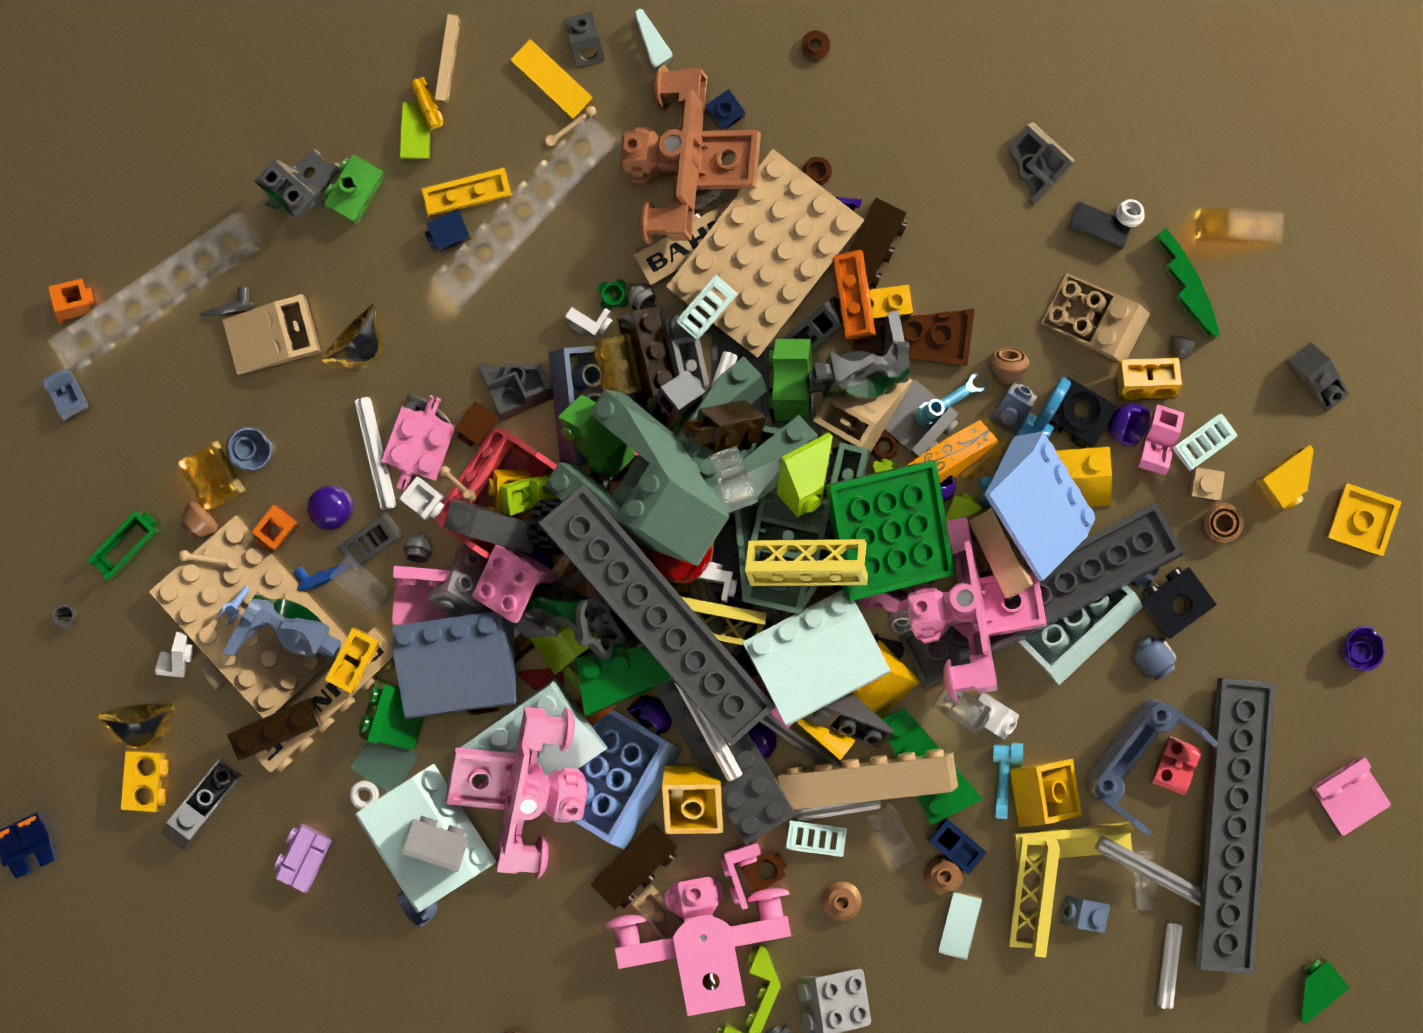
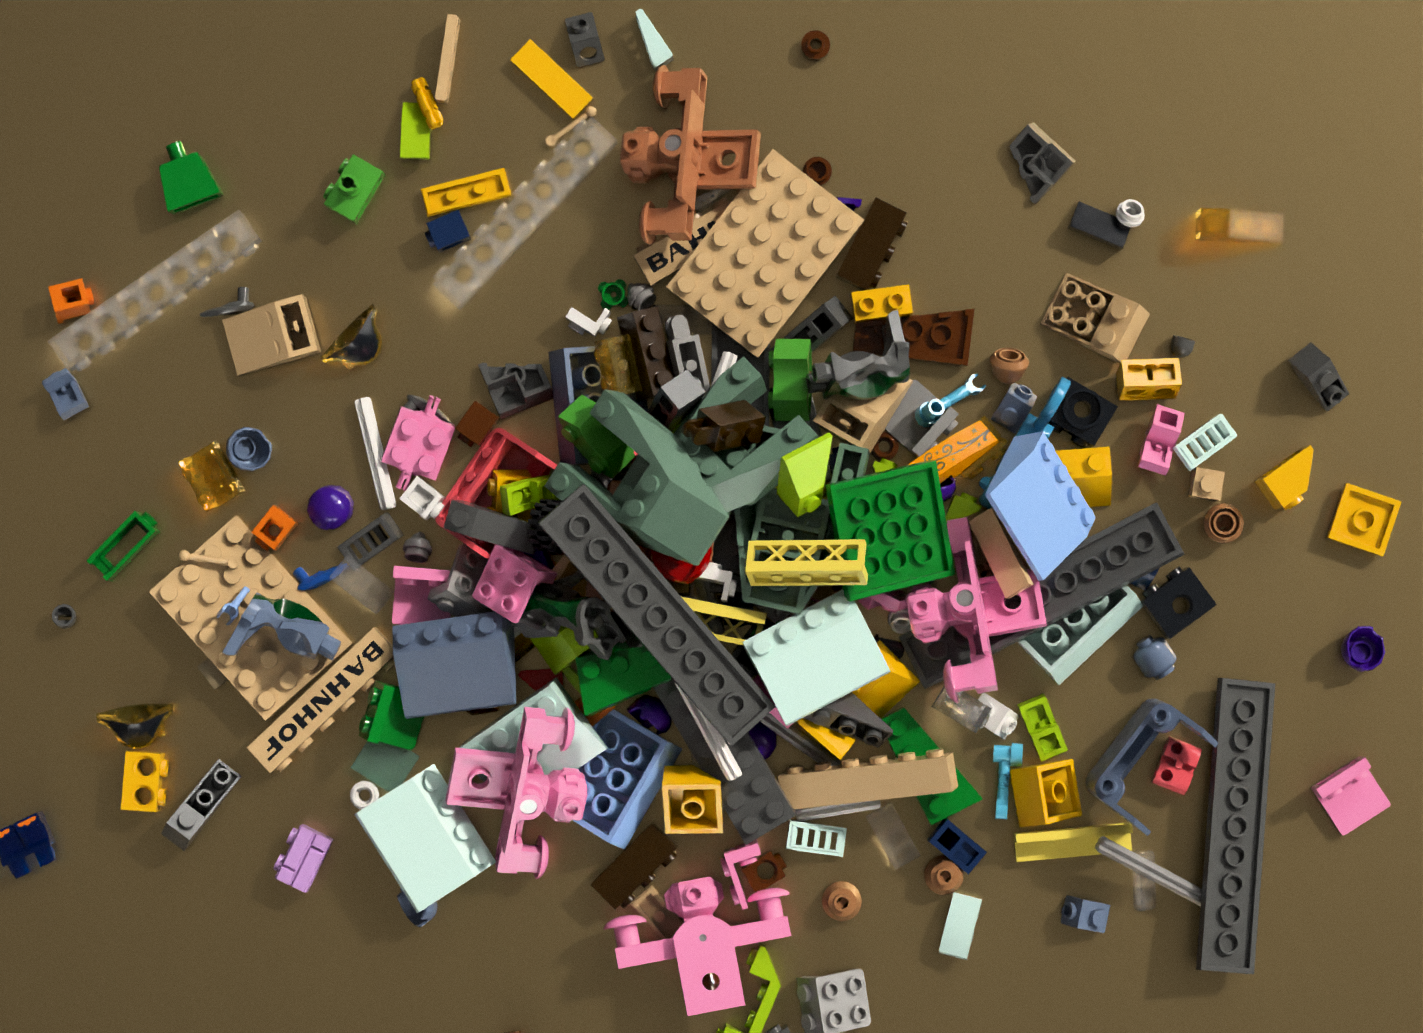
(176, 661): white bracket -> none
(186, 180): none -> green torso
(198, 521): medium nougat cone -> none
(274, 729): dark brown brick -> none
(290, 189): dark grey hips -> none
(353, 660): yellow brick -> none
(436, 844): light grey slope -> none
(468, 495): tan hinge -> none
(689, 325): light aqua slope -> none
(725, 110): dark blue brick -> none
(733, 478): clear slope -> none
(854, 295): orange tile -> none
(1042, 727): none -> lime slope
(1045, 896): light yellow fence -> none
(1129, 424): dark purple hair -> none
(1169, 965): white axle -> none
(1193, 296): green slope -> none
(1318, 989): green slope -> none

